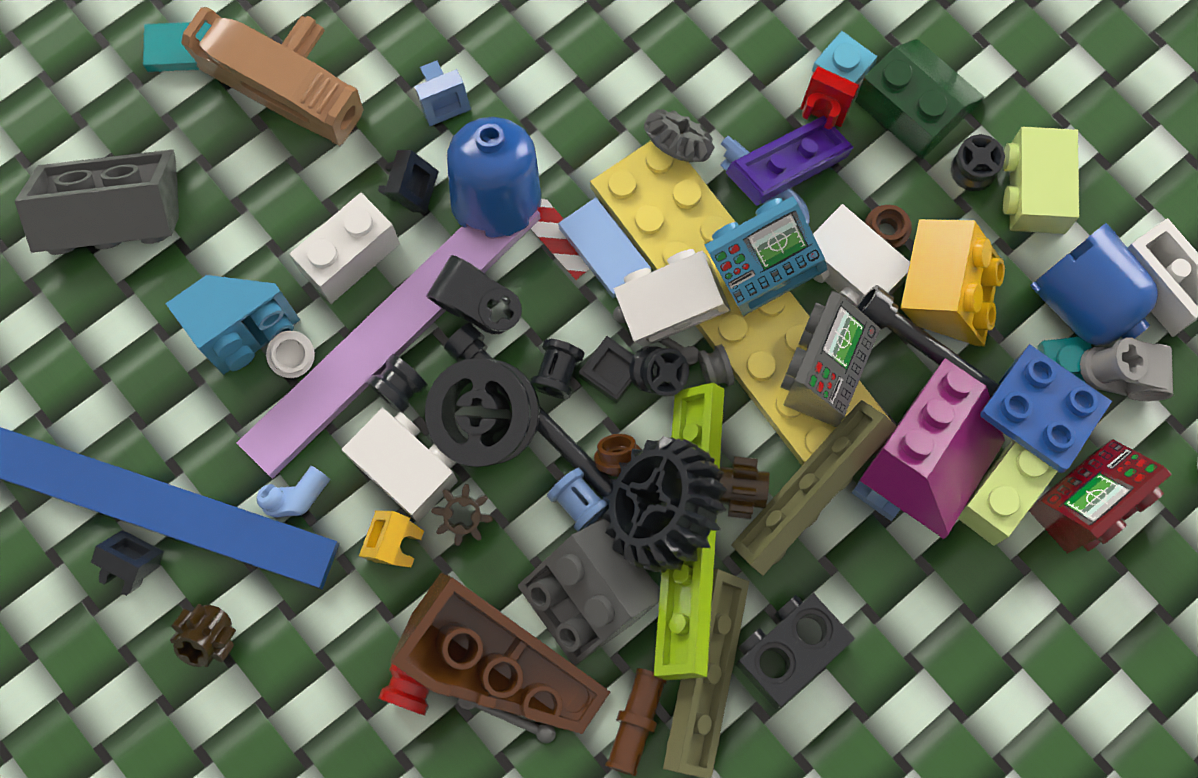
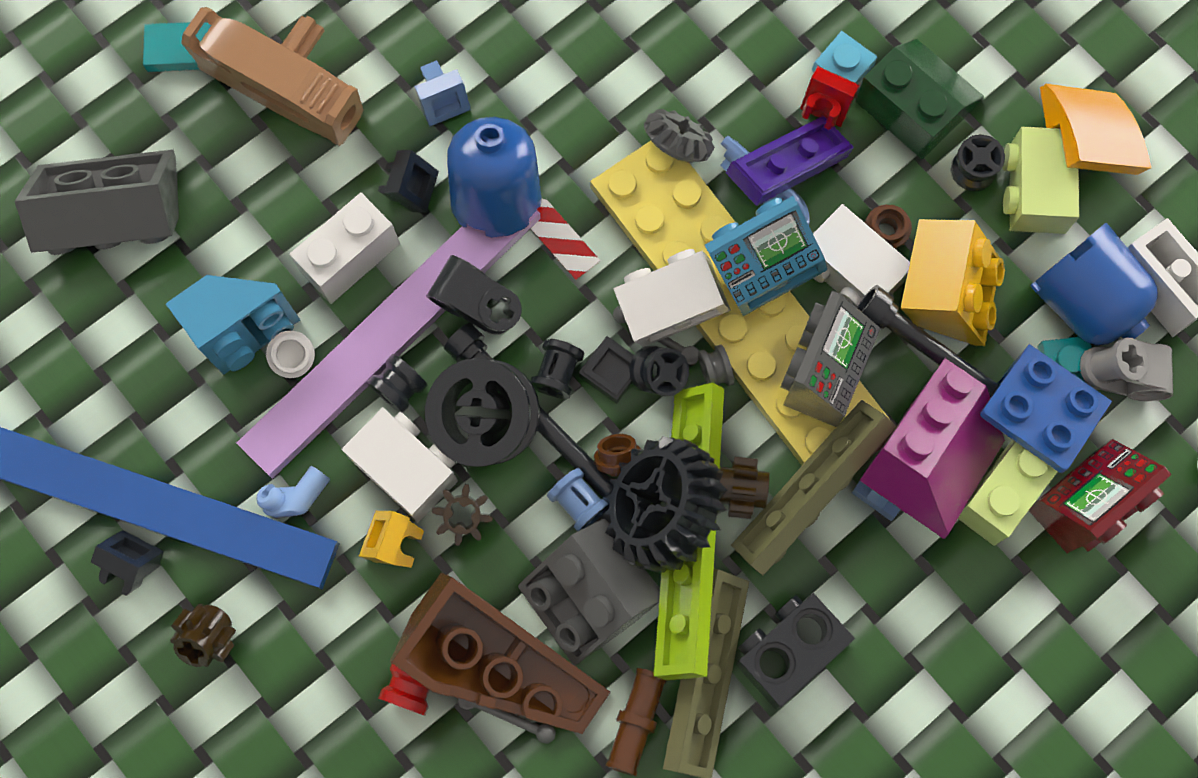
(602, 245): light blue tile -> none
(1095, 129): none -> light orange slope

